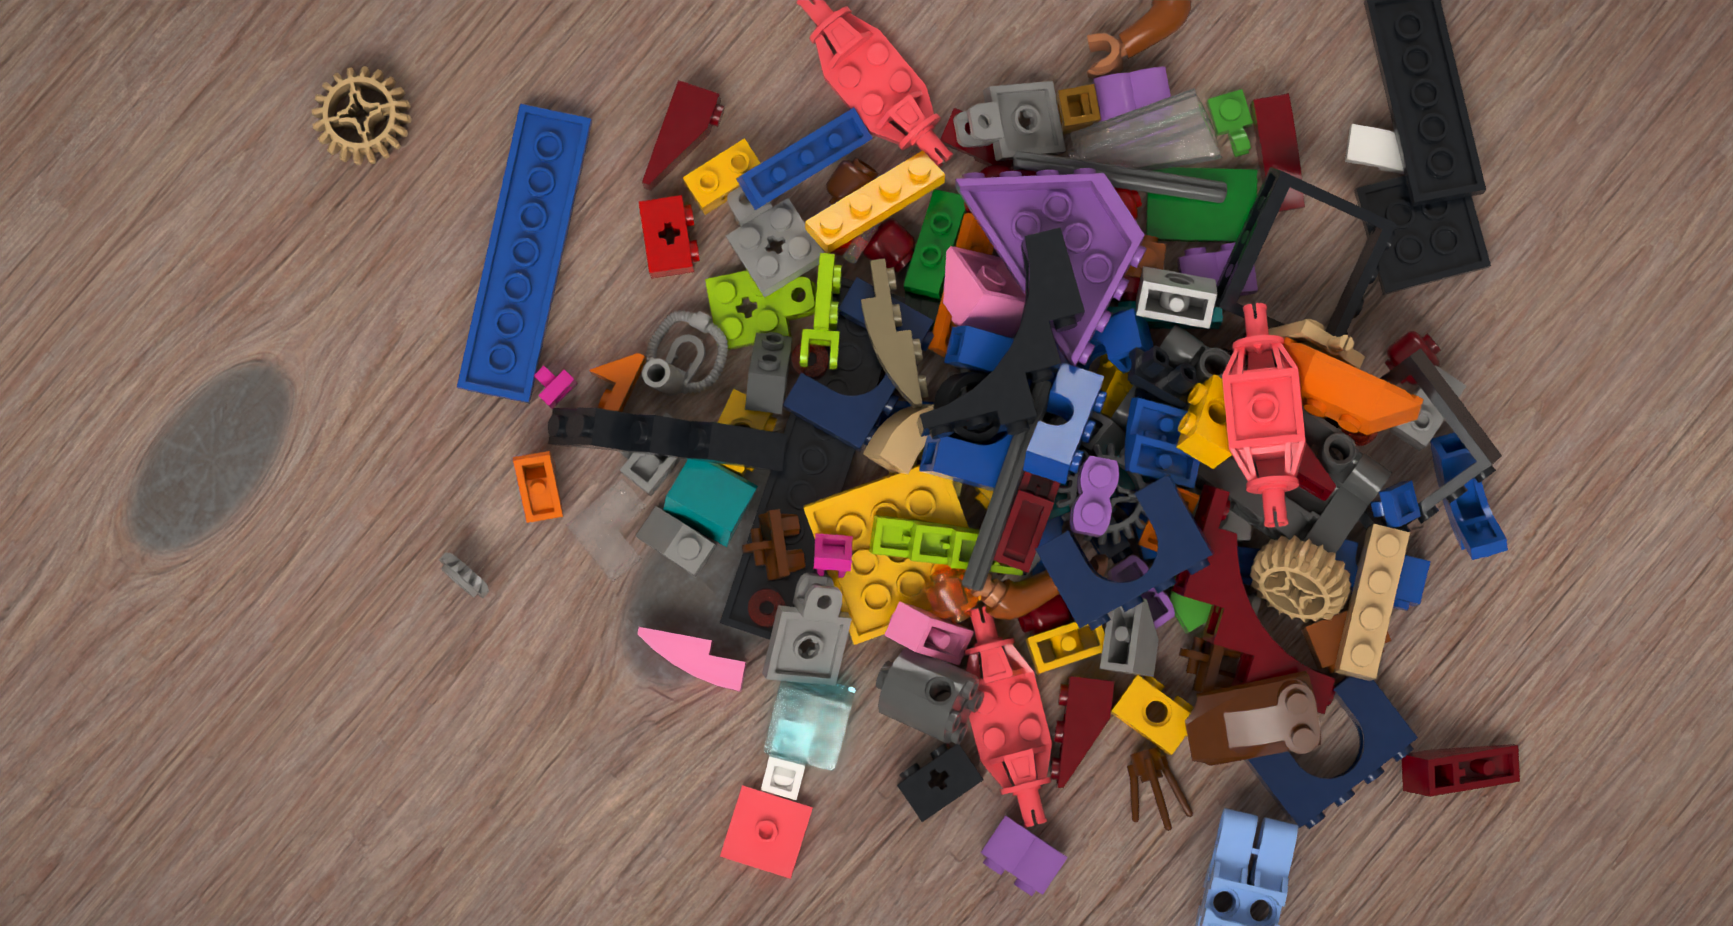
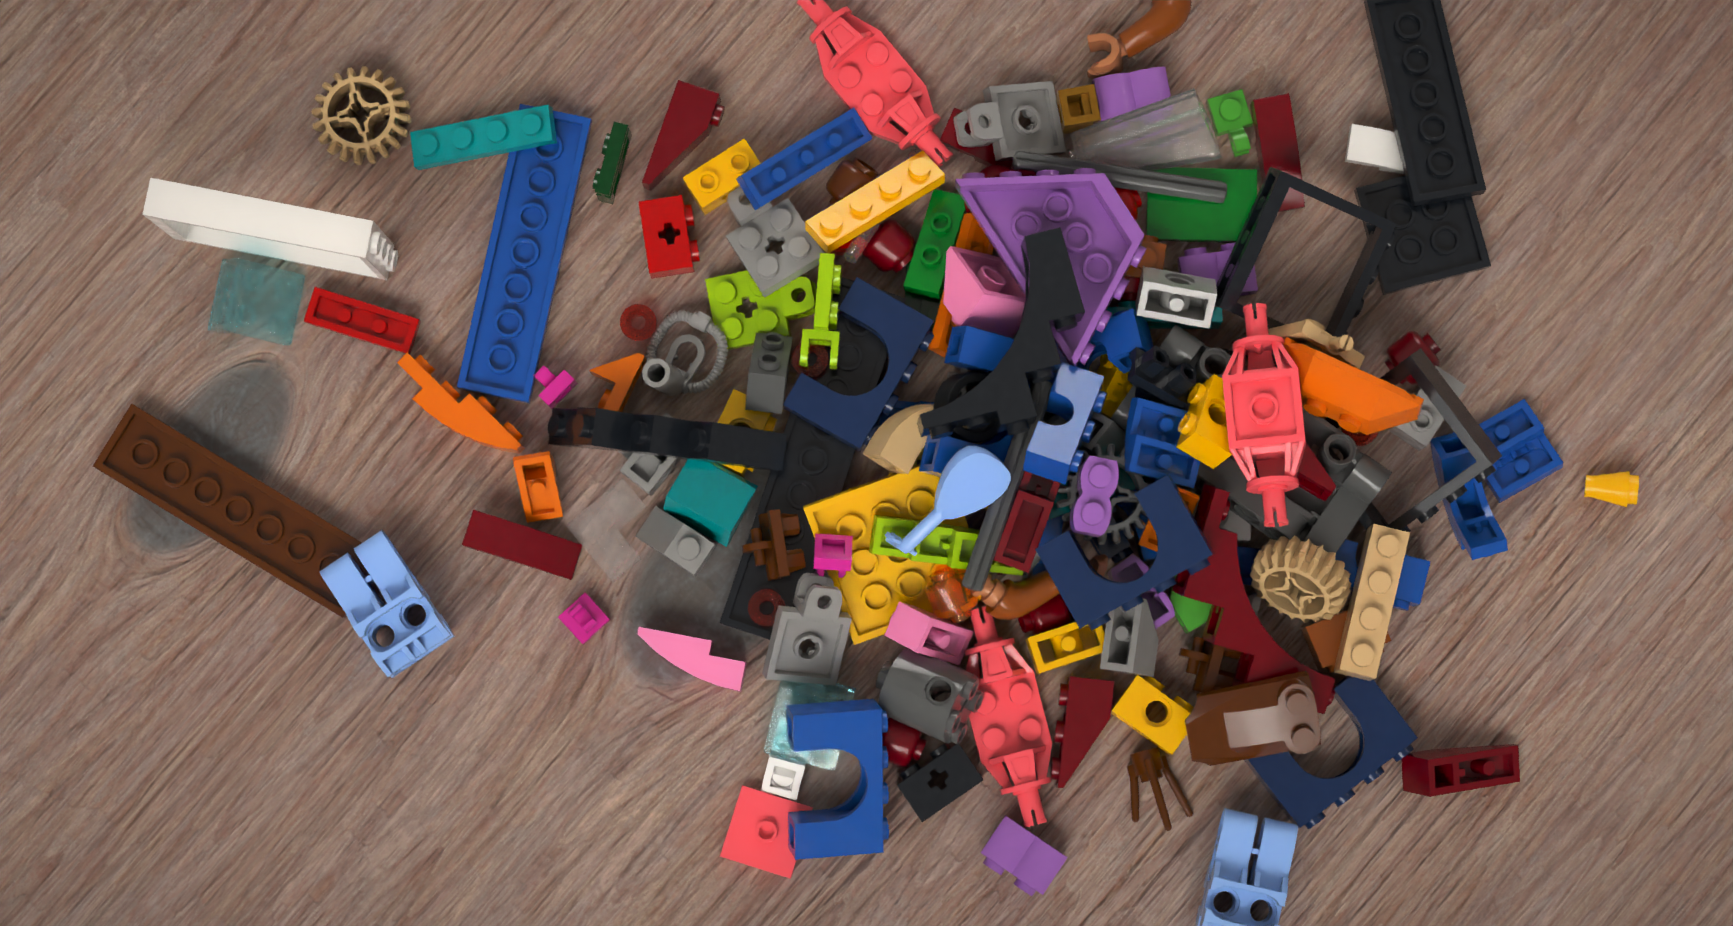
(226, 504): none -> reddish brown plate
(256, 301): none -> clear light blue bracket
(270, 229): none -> white window
(362, 321): none -> red plate
(369, 613): none -> light blue connector
(463, 575): light grey gear -> none
(469, 417): none -> orange slope
(483, 137): none -> teal plate
(522, 545): none -> dark red slope
(584, 618): none -> dark pink tile
(615, 151): none -> dark green plate
(632, 312): none -> clear red plate
(859, 822): none -> blue arch
(894, 349): dark tan slope -> none
(902, 743): none -> dark red head
(966, 485): none -> light blue piece
(1397, 504): blue tile -> none
(1524, 451): none -> blue slope
(1614, 488): none -> yellow cone

